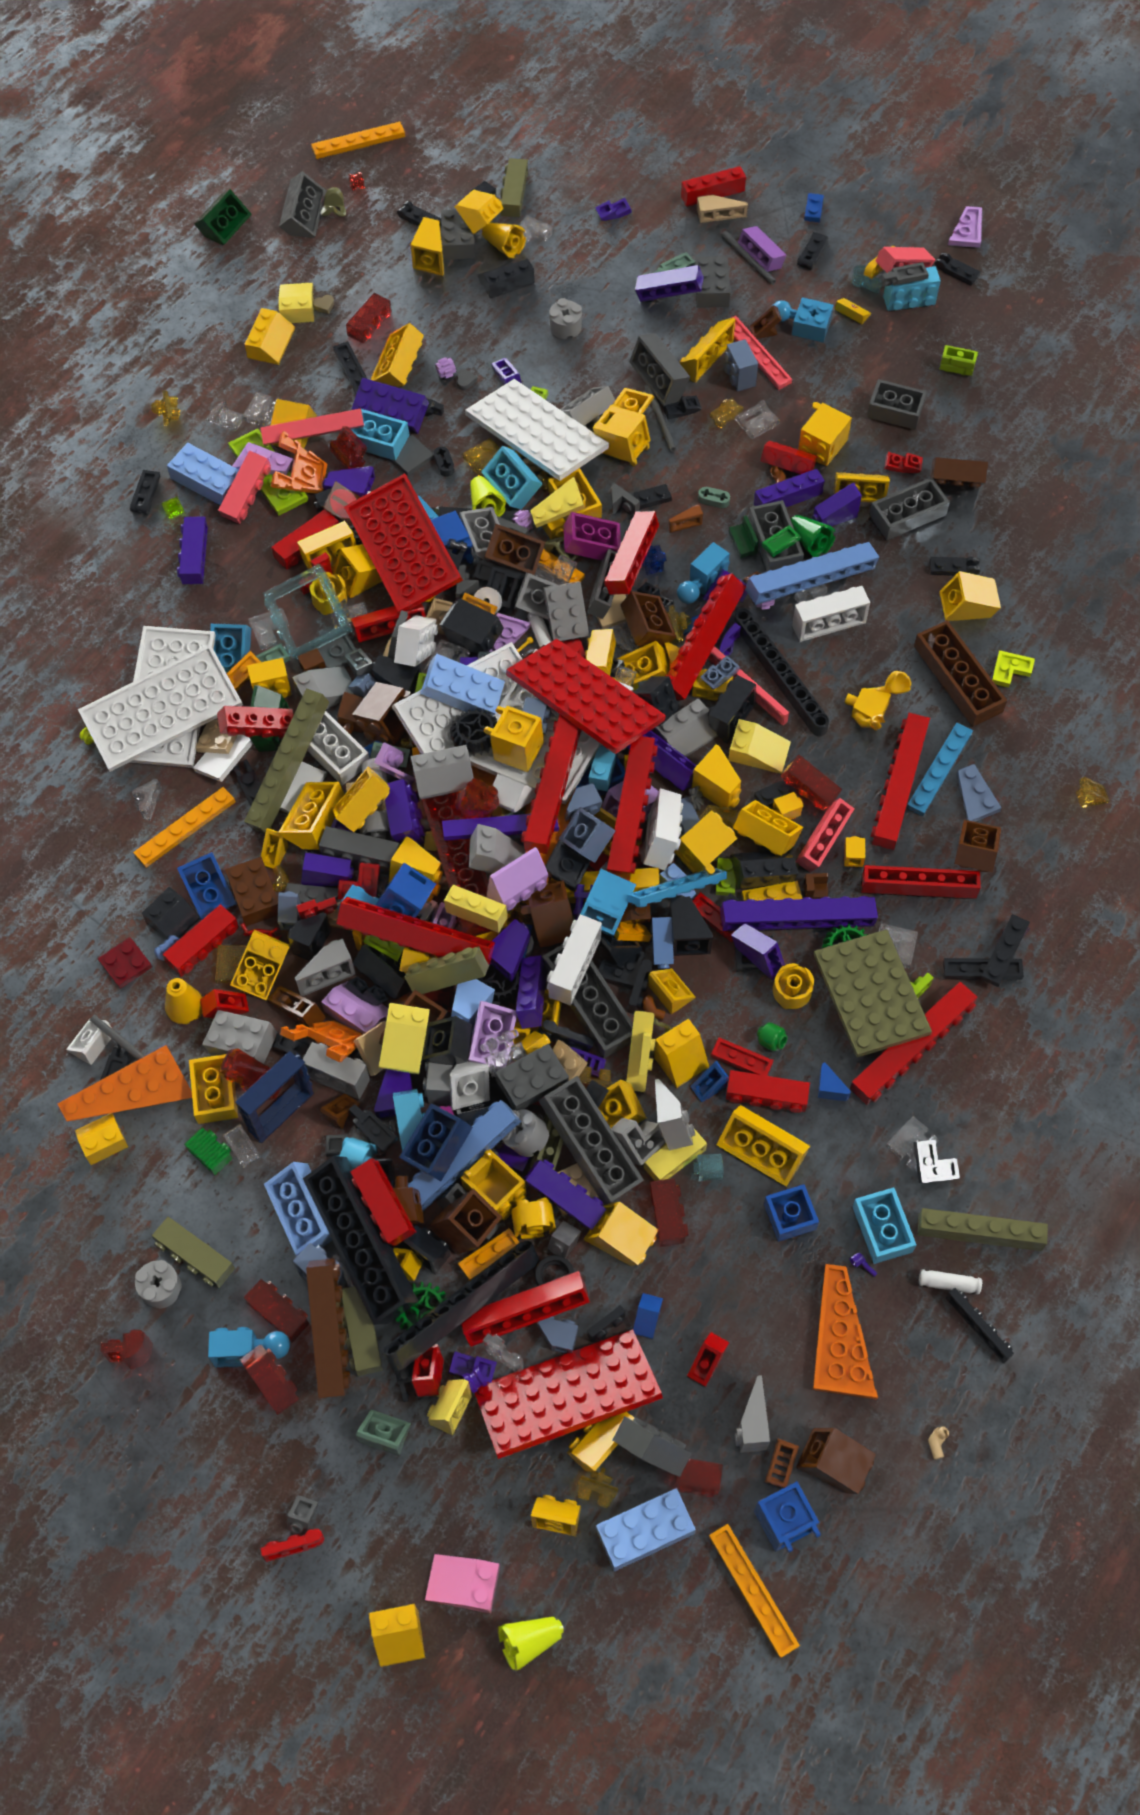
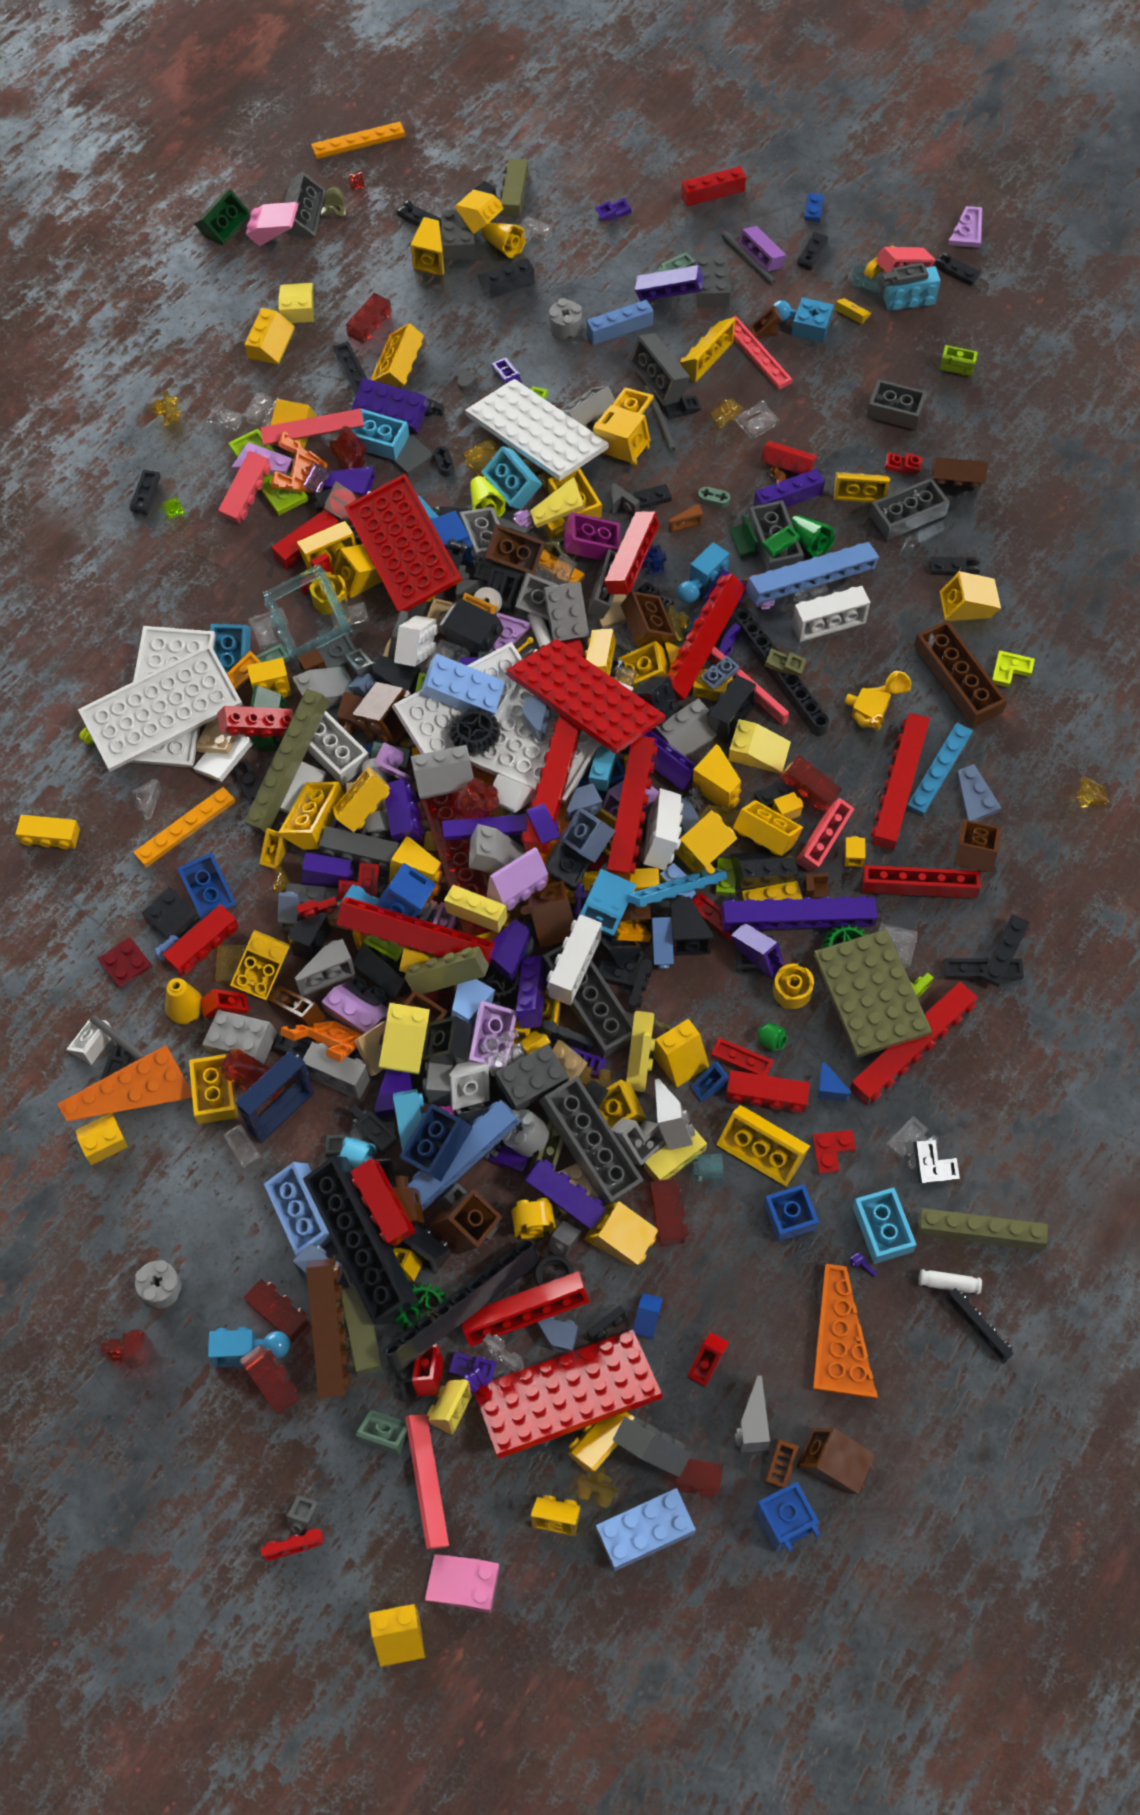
(47, 831): none -> yellow brick
(193, 550): dark purple brick -> none
(193, 1252): olive brick -> none
(202, 473): light blue brick -> none
(208, 1150): green brick -> none
(253, 891): reddish brown brick -> none
(267, 932): red piece -> none
(270, 221): none -> bright pink slope
(316, 477): none -> clear purple slope
(324, 304): dark tan tile -> none
(338, 1110): reddish brown slope -> none
(380, 622): red brick -> none
(426, 1481): none -> coral tile
(445, 368): lavender gear -> none
(488, 1254): light orange plate -> none
(495, 1183): yellow container -> none
(516, 738): yellow container -> none
(528, 1639): neon yellow cone -> none
(543, 823): none -> dark purple slope
(619, 322): none -> medium blue brick
(649, 1006): dark orange arm -> none
(670, 989): yellow slope -> none
(719, 208): tan slope -> none
(741, 365): sand blue brick -> none
(754, 1591): light orange plate -> none
(784, 663): none -> olive slope
(825, 433): yellow container -> none
(828, 1146): none -> red plate
(839, 507): dark purple slope -> none
(936, 1440): tan arm -> none

